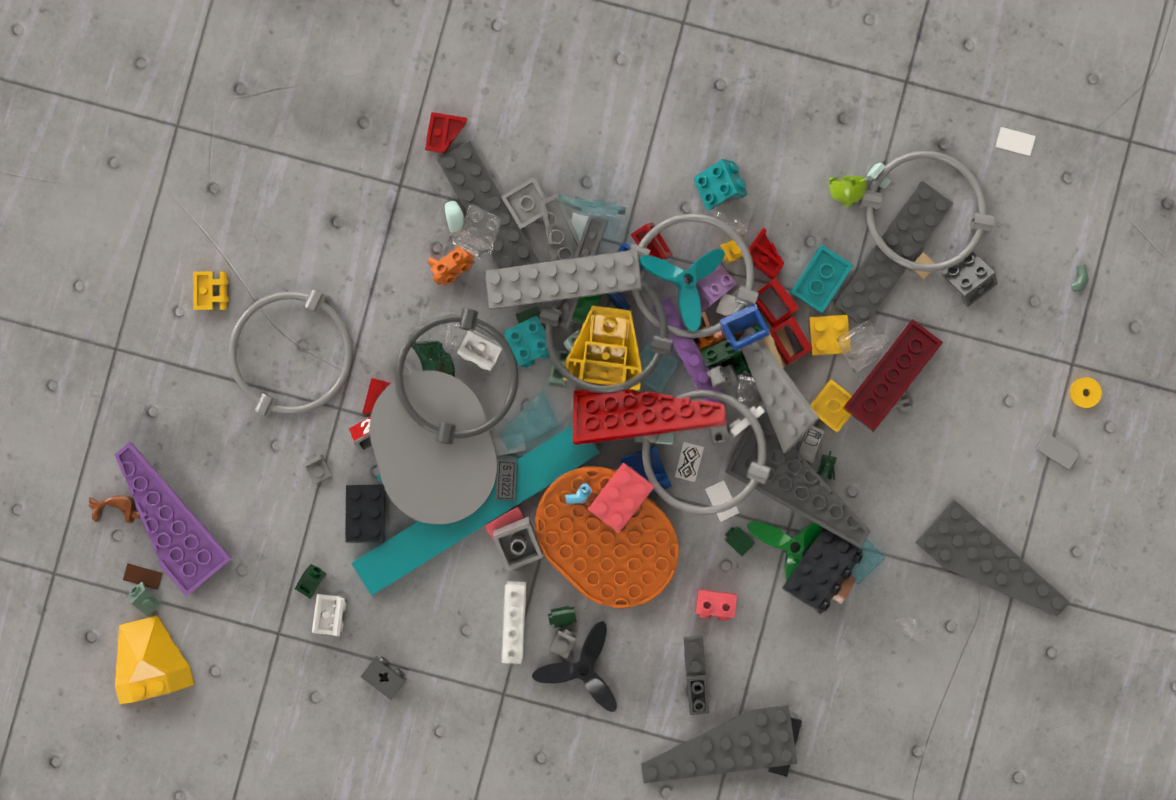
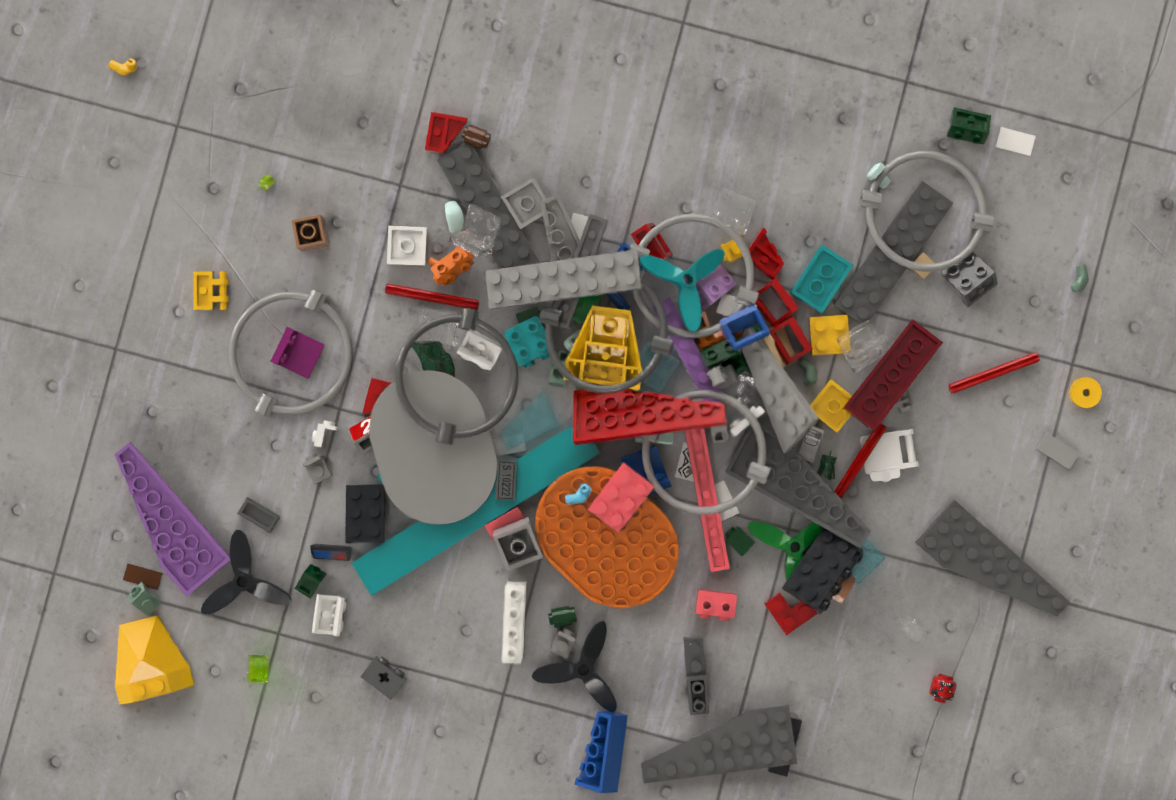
(123, 69): none -> yellow arm
(124, 503): dark orange animal -> none
(241, 563): none -> black piece
(257, 668): none -> clear neon green brick
(258, 515): none -> dark grey tile
(266, 182): none -> lime plate
(297, 352): none -> magenta bracket
(310, 233): none -> medium nougat head
(319, 436): none -> white bracket
(330, 552): none -> slope
(407, 245): none -> white plate
(430, 296): none -> red axle
(476, 136): none -> reddish brown brick
(596, 207): clear light blue wing -> none
(604, 753): none -> blue wedge
(706, 498): none -> coral plate
(720, 183): teal bracket -> none
(787, 617): none -> red plate
(811, 372): none -> sand green arm
(847, 189): lime cylinder -> none
(859, 461): none -> red axle
(886, 457): none -> white piece
(942, 688): none -> red head
(969, 126): none -> dark green bracket
(994, 372): none -> red axle

